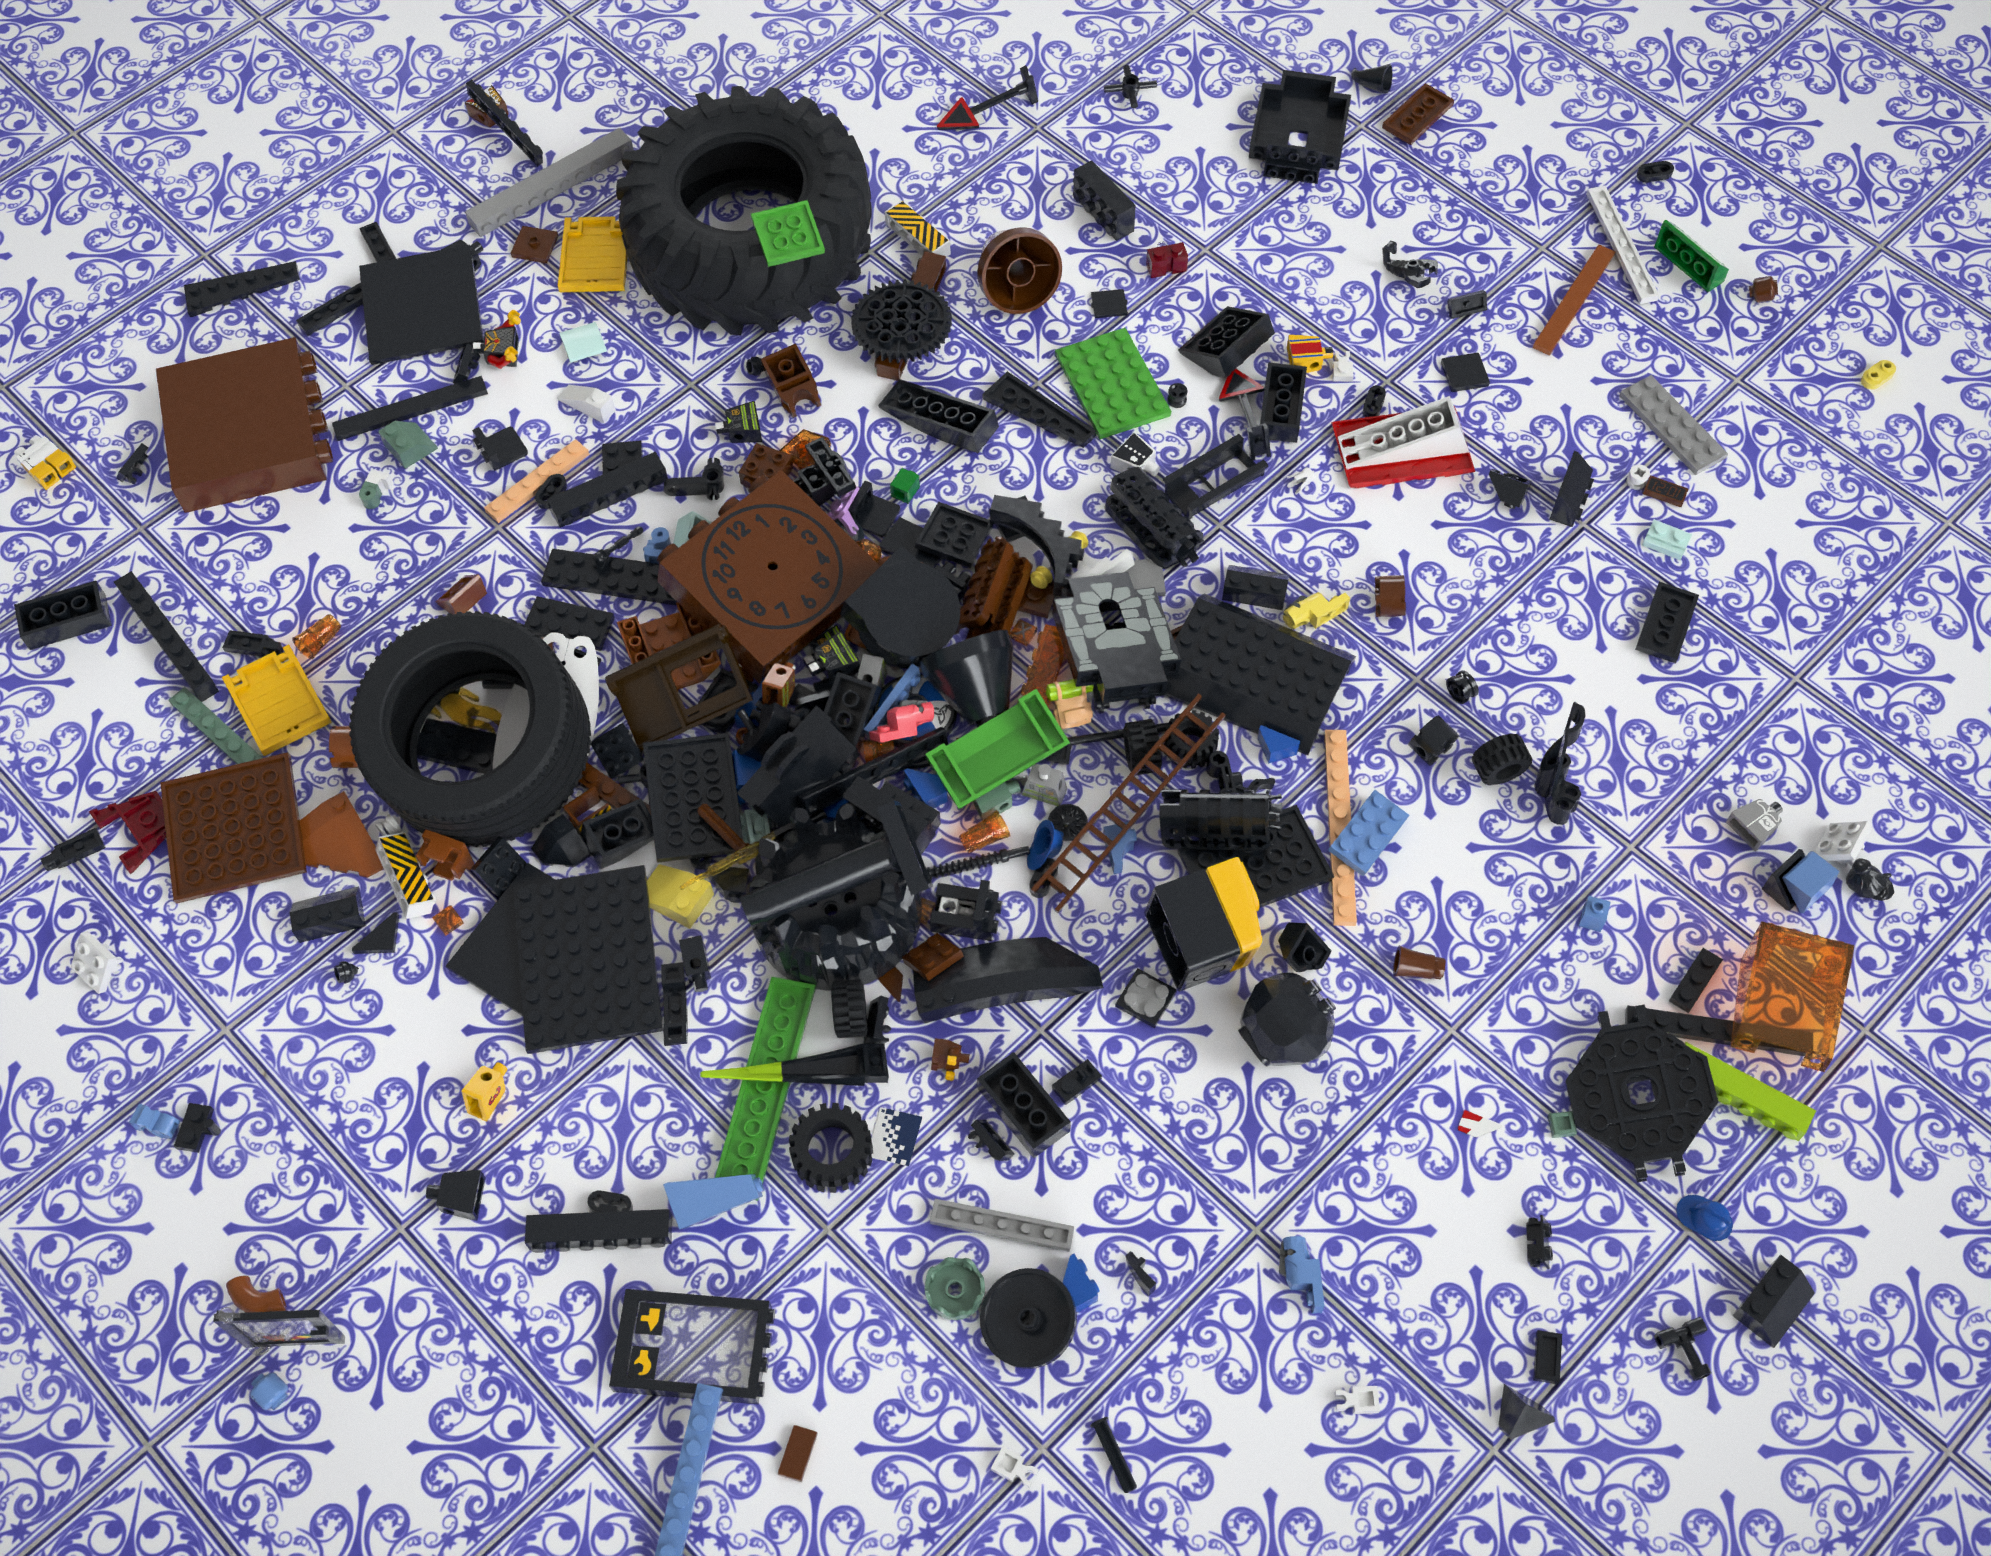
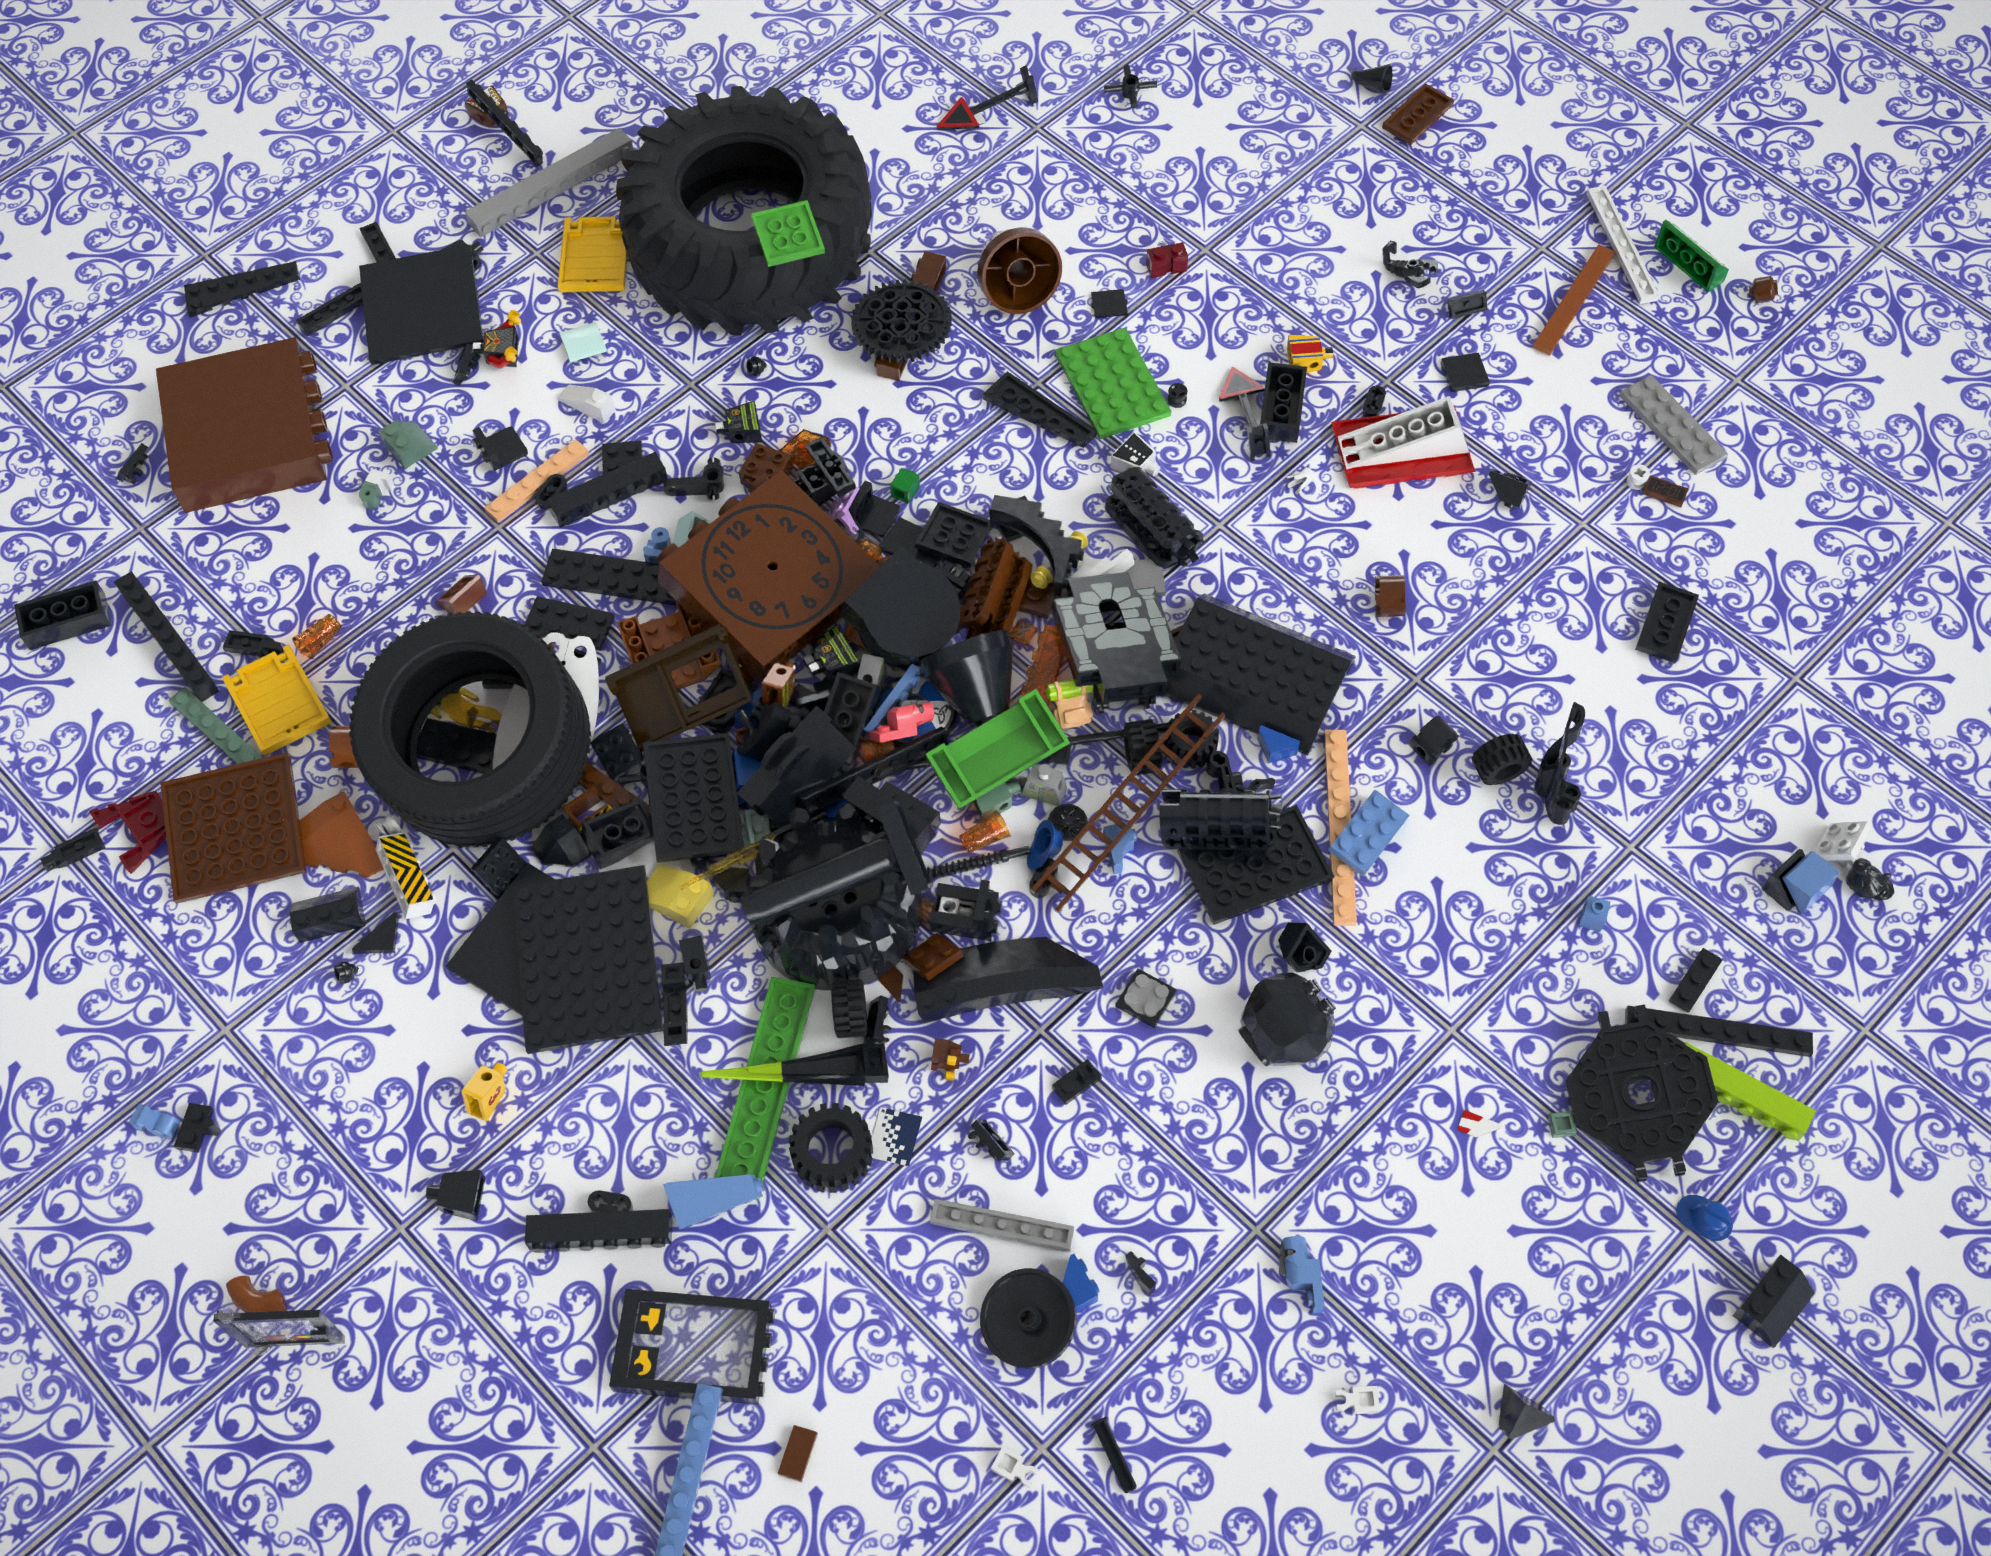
(43, 460): hips -> none
(94, 962): white plate -> none
(269, 1391): medium blue head -> none
(409, 408): black tile -> none
(448, 920): clear orange tile -> none
(450, 853): dark orange panel -> none
(534, 244): reddish brown plate -> none
(602, 555): black piece -> none
(721, 827): reddish brown axle -> none
(790, 378): reddish brown brick -> none
(916, 230): brick -> none
(925, 787): blue slope -> none
(941, 415): black slope -> none
(952, 1272): sand green plate -> none
(1023, 1105): black brick -> none
(1104, 200): black brick -> none
(1187, 500): black piece -> none
(1205, 923): black piece -> none
(1228, 340): black slope -> none
(1255, 587): black slope -> none
(1305, 106): black panel -> none
(1314, 610): light yellow plate -> none
(1342, 368): white plate -> none
(1418, 964): reddish brown plant -> none
(1461, 687): black wheel -> none
(1541, 1251): black hinge -> none
(1547, 1357): black tile -> none
(1572, 491): black slope -> none
(1655, 171): black plate -> none
(1667, 539): light aqua plate -> none
(1683, 1338): black bar -> none
(1755, 822): light grey torso -> none
(1792, 992): clear orange windscreen -> none
(1878, 374): light yellow plate -> none

